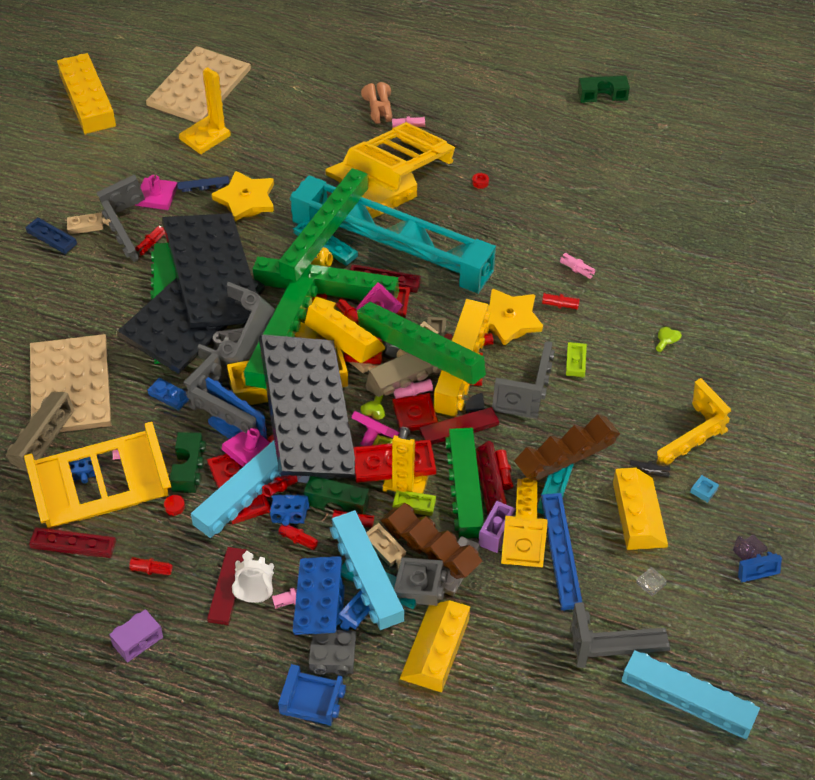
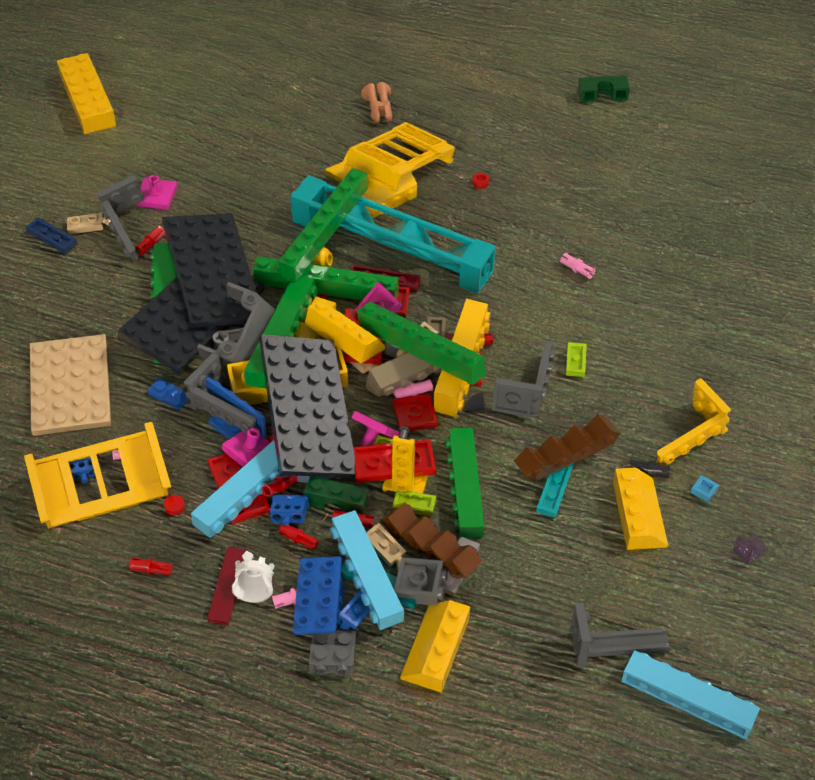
(42, 429): dark tan slope -> none
(72, 542): dark red tile -> none
(136, 635): medium lavender brick -> none
(184, 88): tan plate -> none
(186, 476): dark green arch -> none
(203, 184): dark blue plate -> none
(211, 129): yellow bracket -> none
(246, 196): yellow plate -> none
(311, 697): blue panel -> none
(339, 250): teal plate -> none
(347, 310): red axle -> none
(373, 408): lime rock -> none
(418, 121): bright pink pin -> none
(477, 420): dark red tile -> none
(489, 475): dark red tile -> none
(493, 529): medium lavender brick -> none
(505, 469): red pin -> none
(512, 316): yellow plate -> none
(524, 533): yellow bracket -> none
(560, 301): red pin -> none
(561, 551): blue tile -> none
(651, 581): clear plate -> none
(666, 337): lime rock -> none
(759, 567): blue plate -> none

